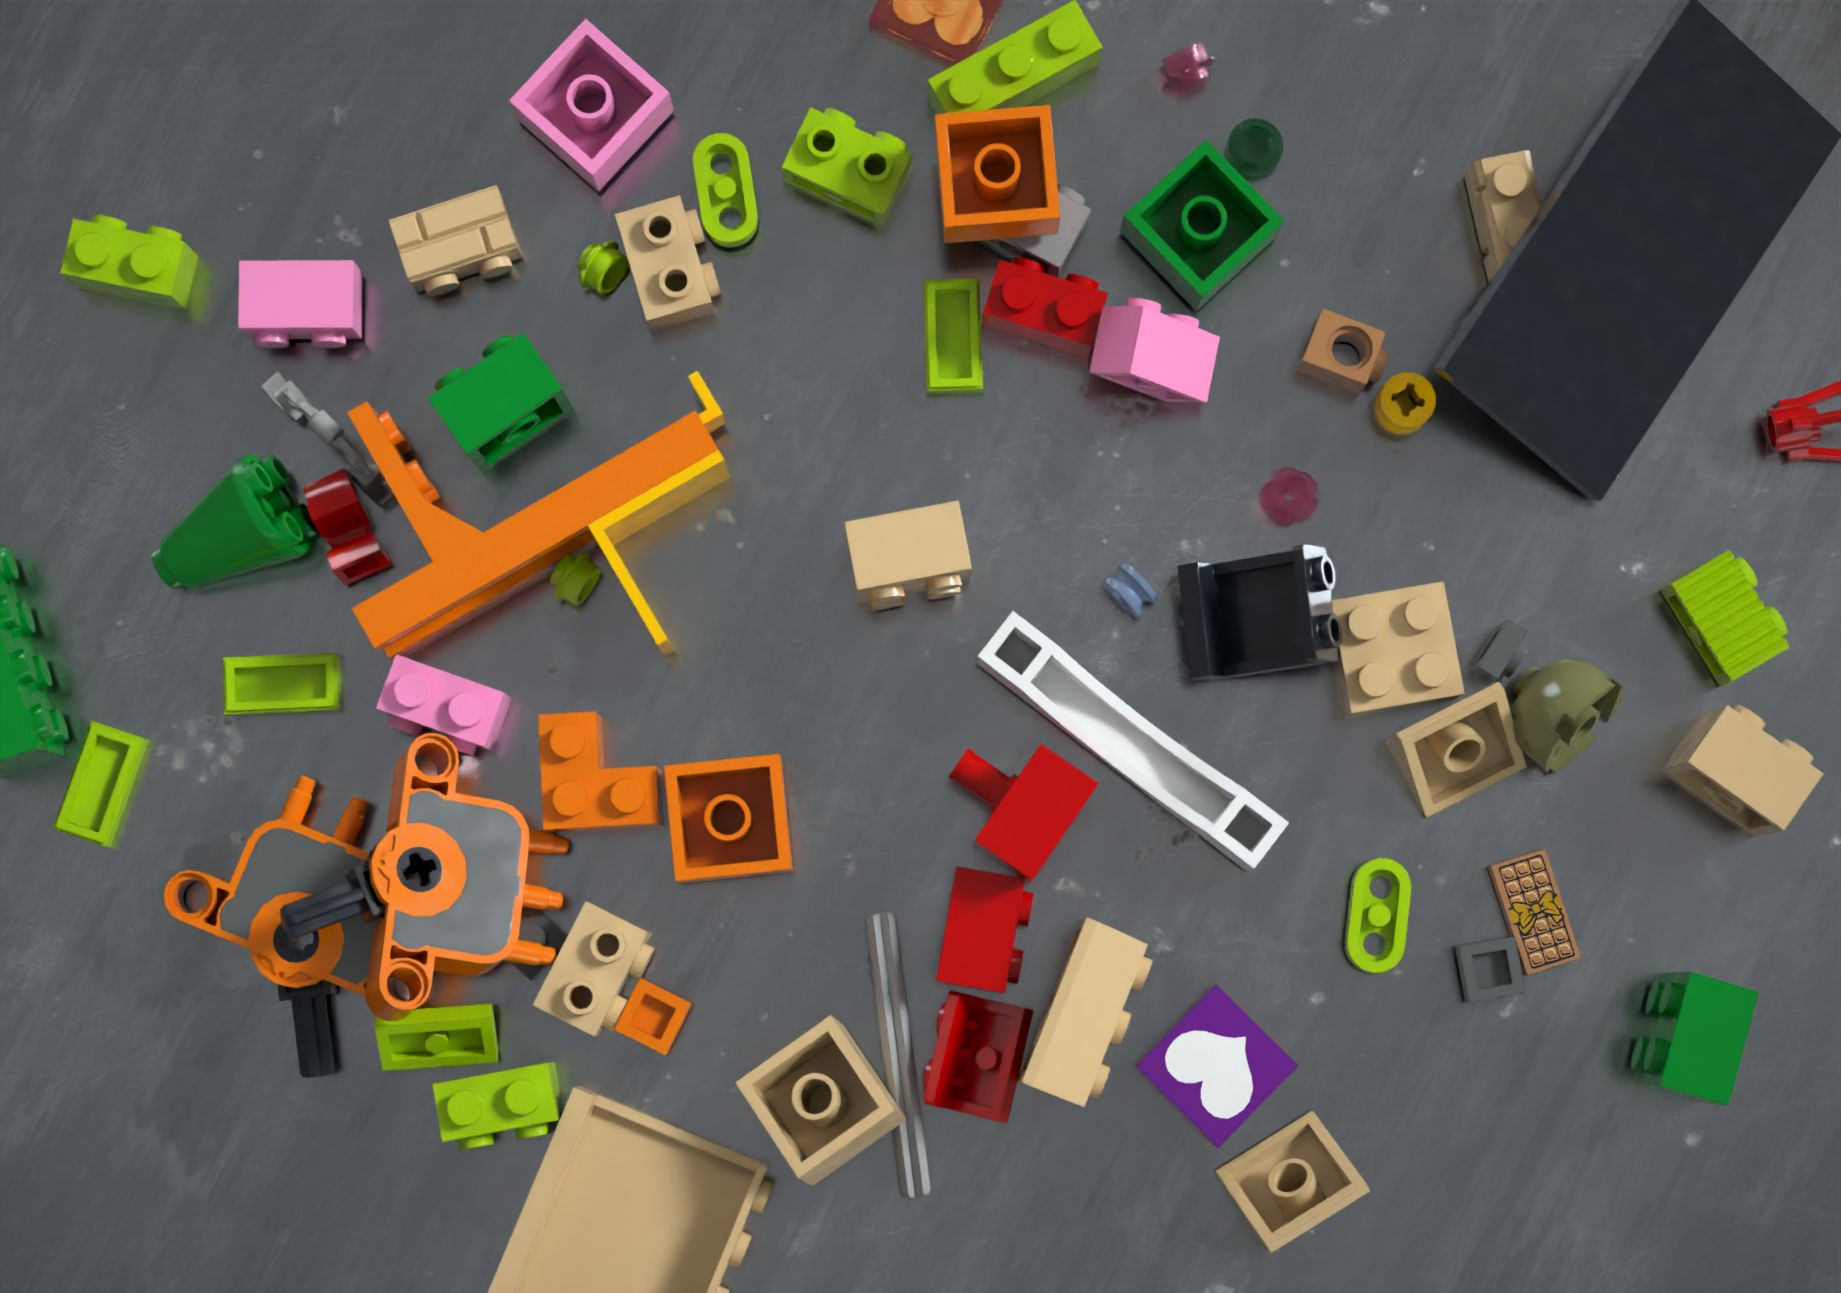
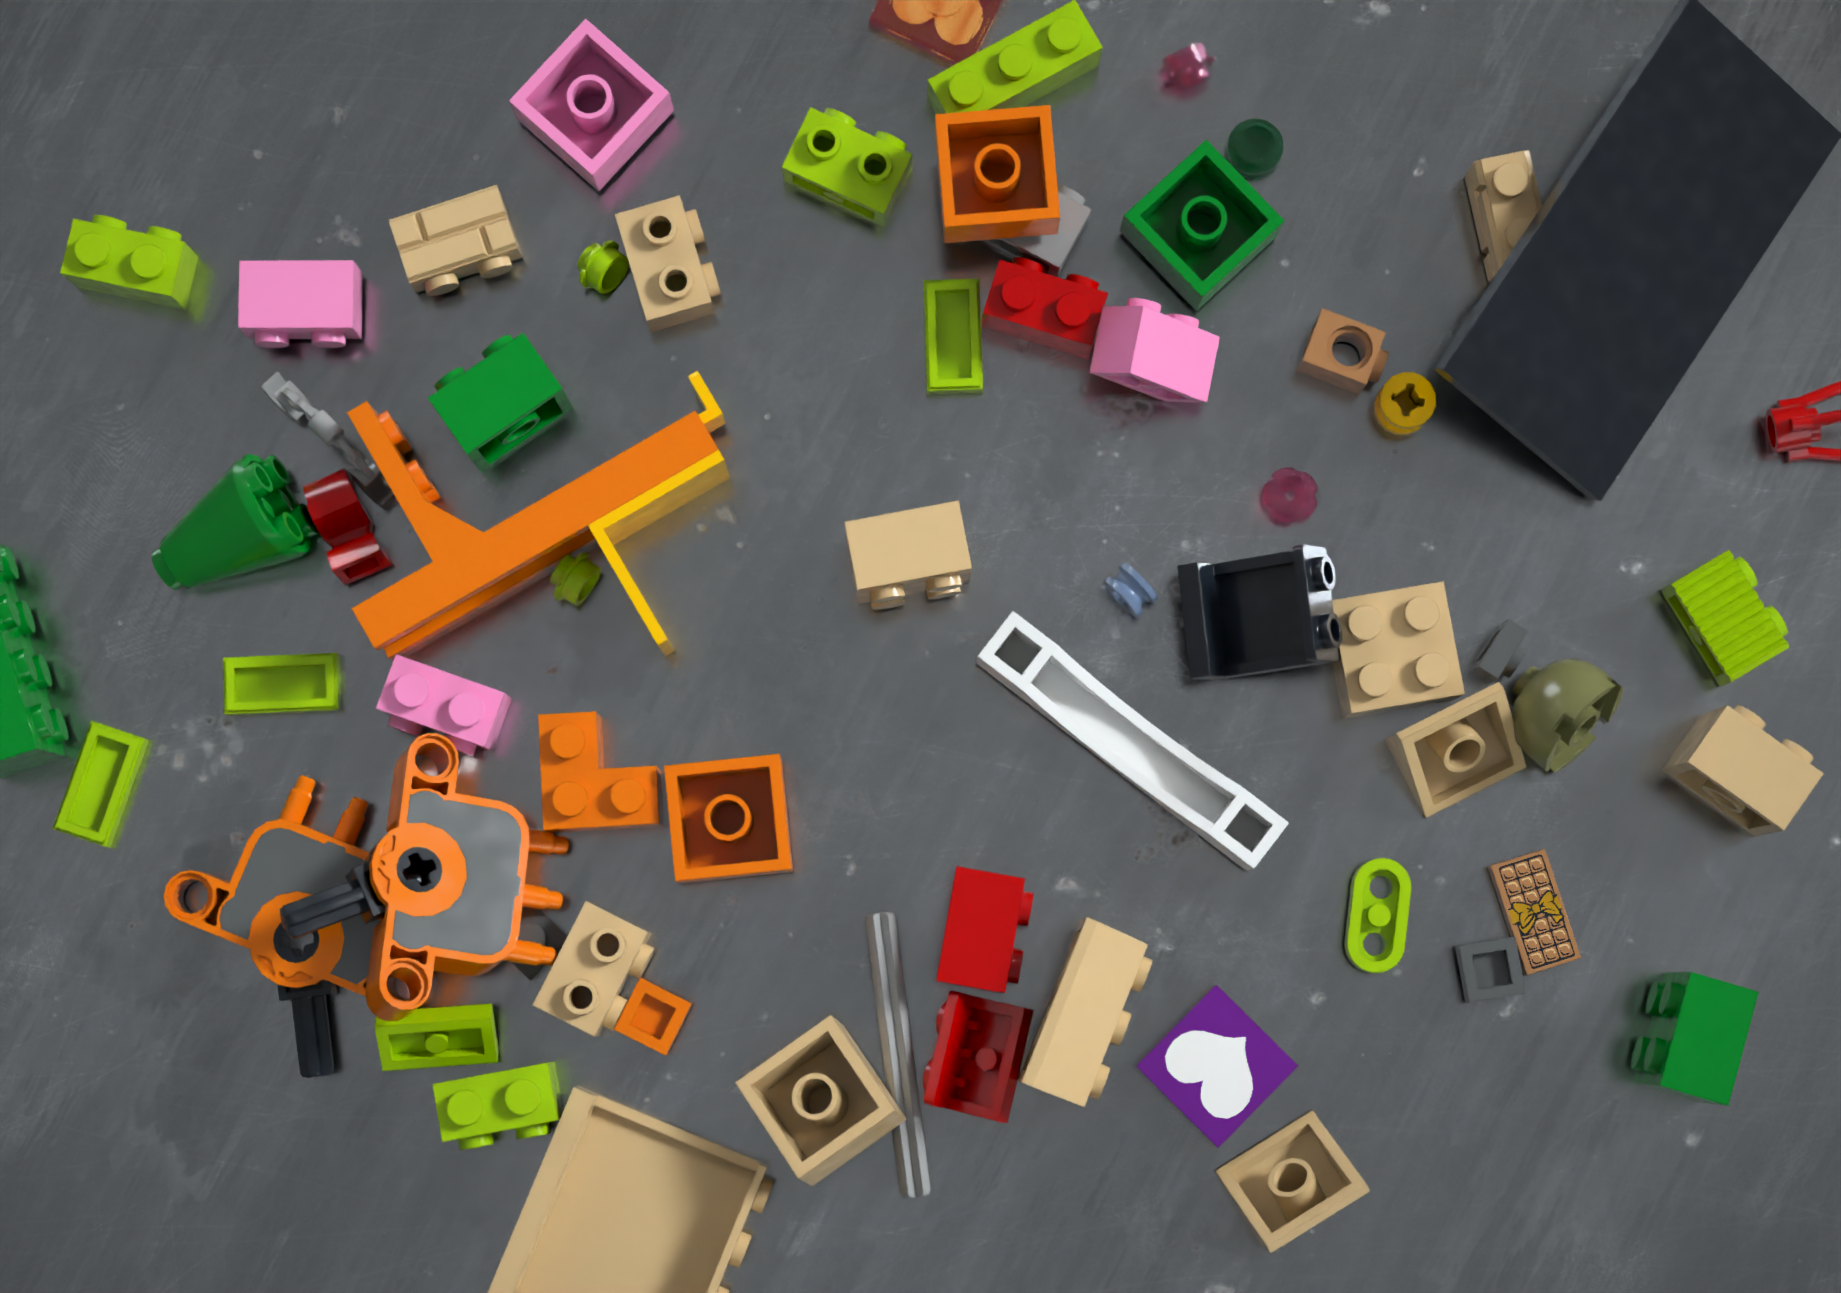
(725, 191): lime plate -> none
(1026, 809): red brick -> none

